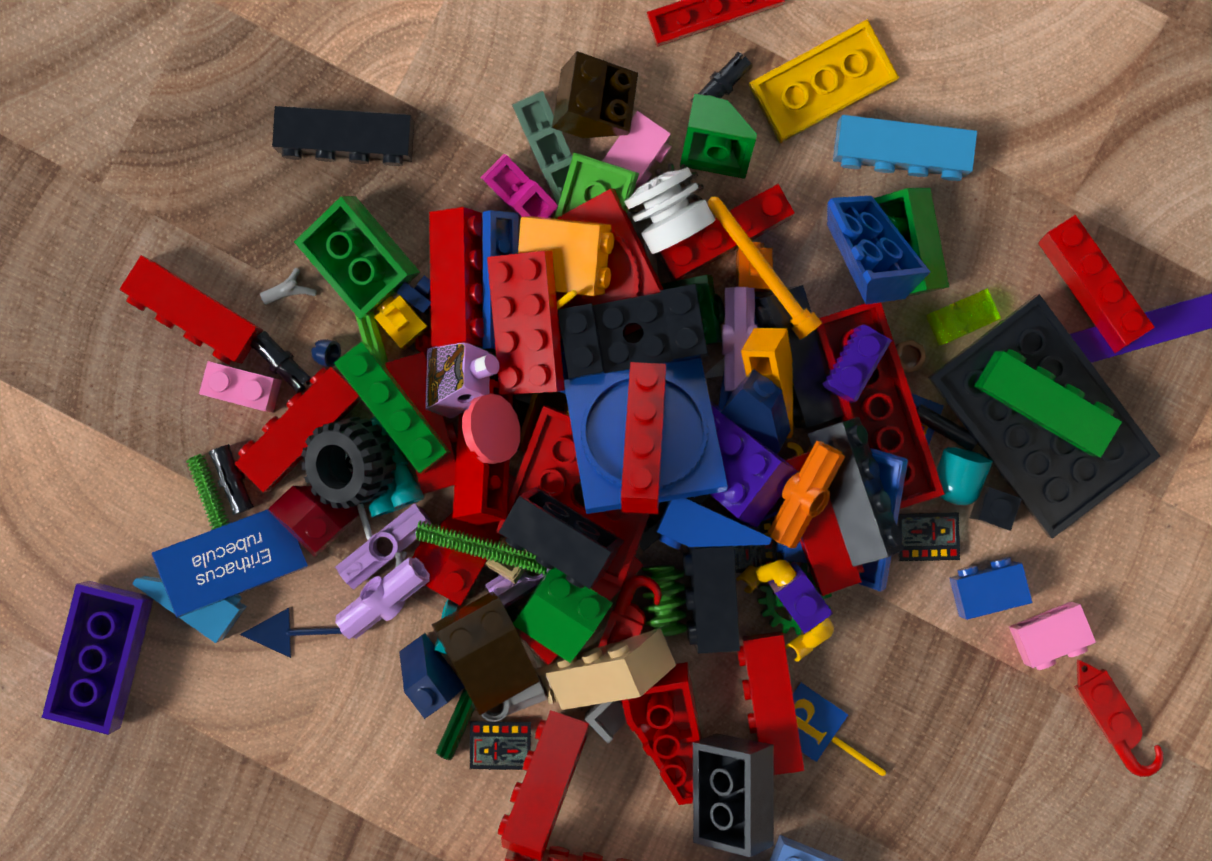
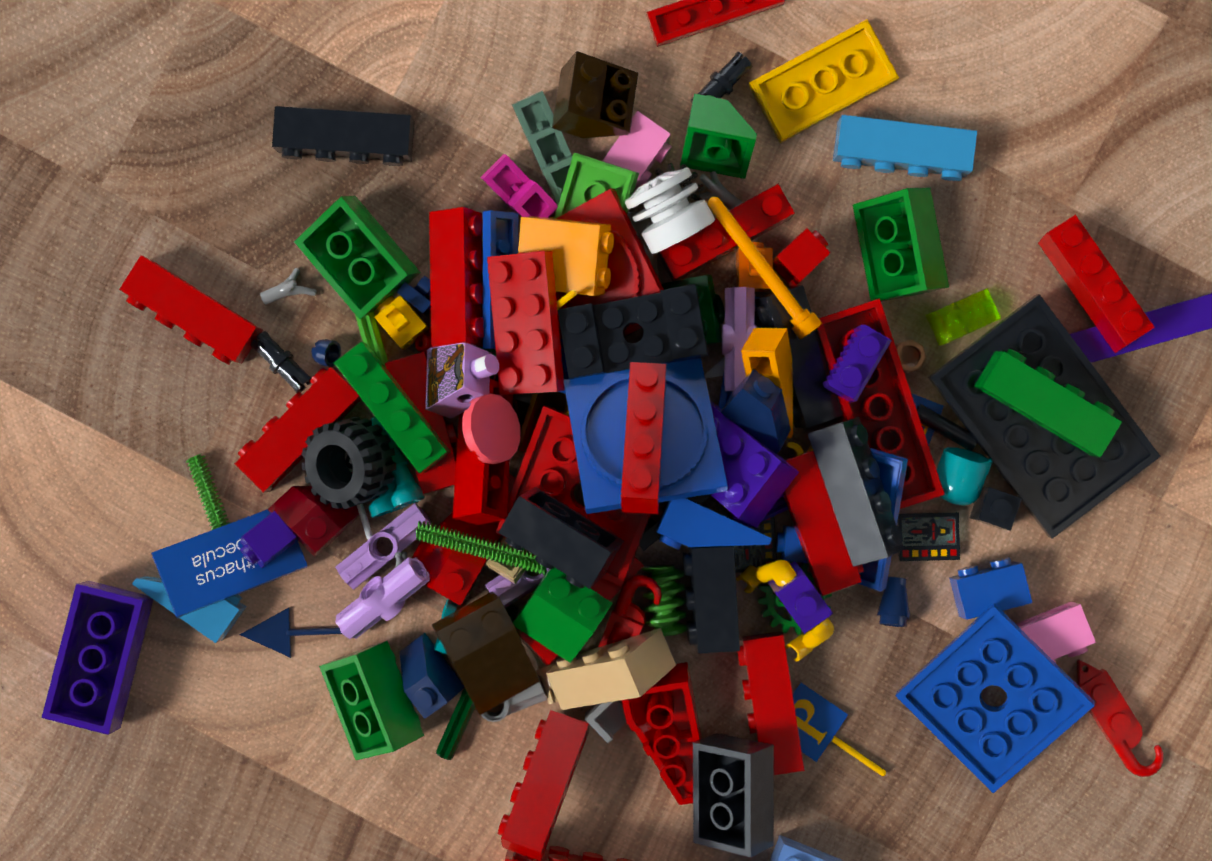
(231, 479): black pin -> none
(240, 387): bright pink brick -> none
(266, 540): none -> dark purple brick
(371, 701): none -> green slope
(499, 745): piece -> none
(719, 191): none -> light grey bar
(801, 257): none -> red piece
(806, 494): orange piece -> none
(874, 249): blue wedge -> none
(894, 603): none -> dark blue cone
(988, 738): none -> blue piece

